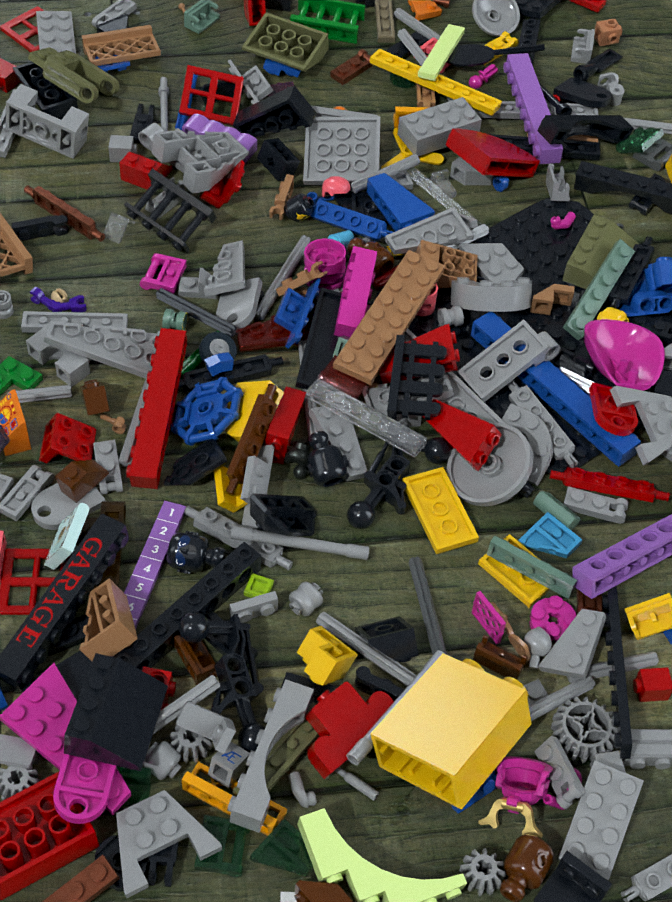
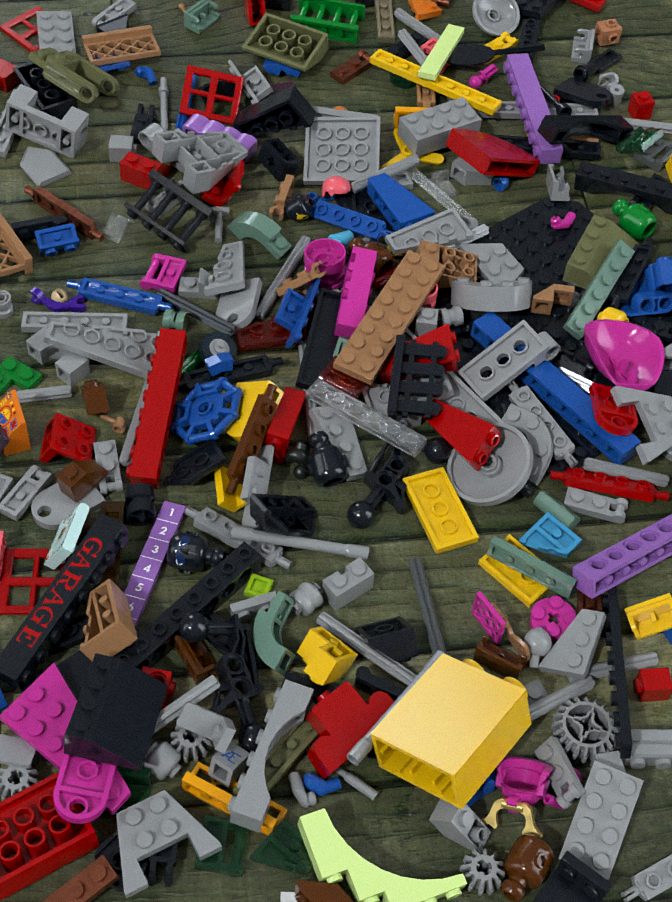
(43, 166): none -> light grey tile
(57, 239): none -> blue bracket
(119, 296): none -> blue plate
(140, 504): none -> black wheel
(148, 73): none -> blue arm
(219, 211): none -> light grey piece
(262, 229): none -> sand green arch
(268, 631): none -> sand green arch
(319, 786): none -> blue arm
(343, 588): none -> light grey brick
(426, 321): none -> light grey brick
(460, 825): none -> light grey slope
(629, 472): none -> light grey axle
(635, 219): none -> green piece
(641, 105): none -> red brick

